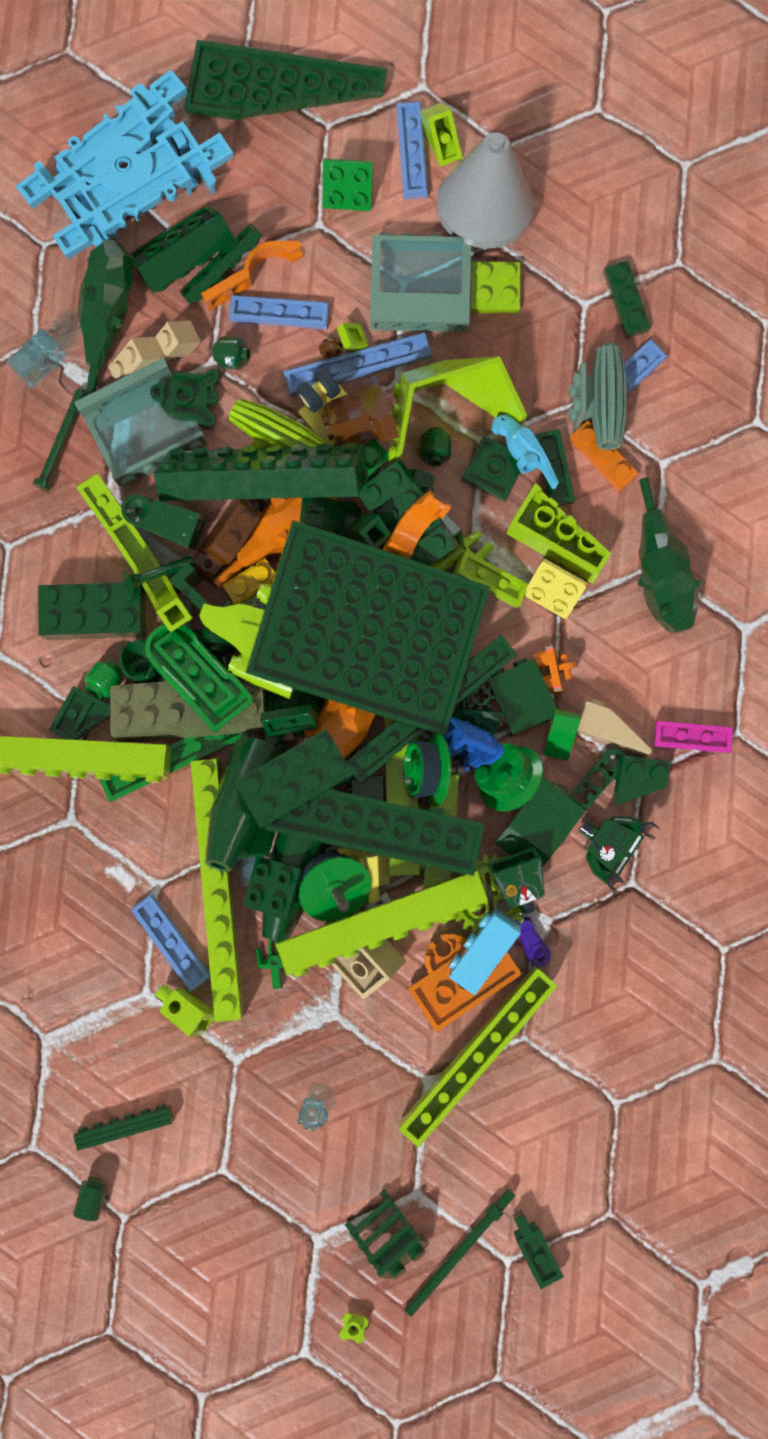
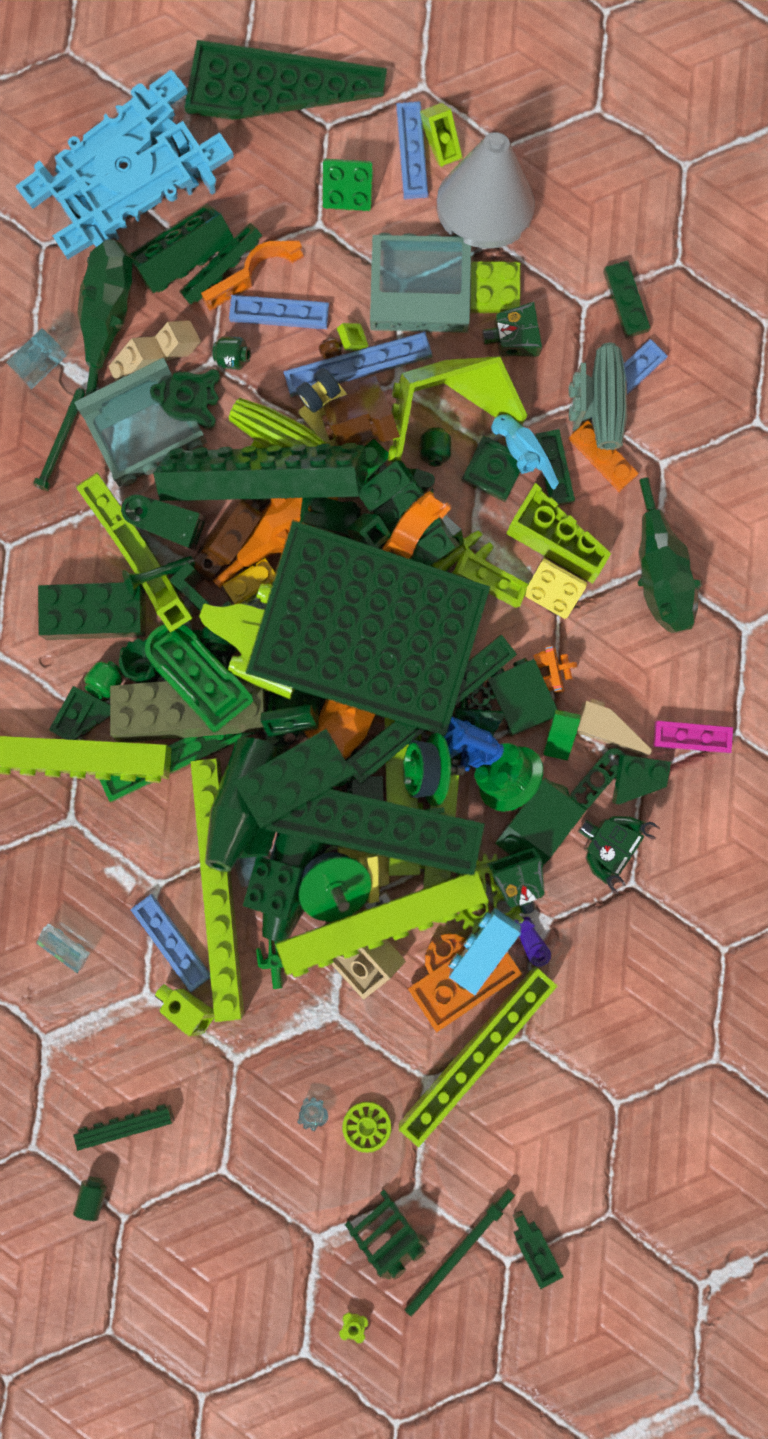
(62, 948): none -> clear light blue plate
(366, 1127): none -> lime wheel
(515, 332): none -> dark green torso

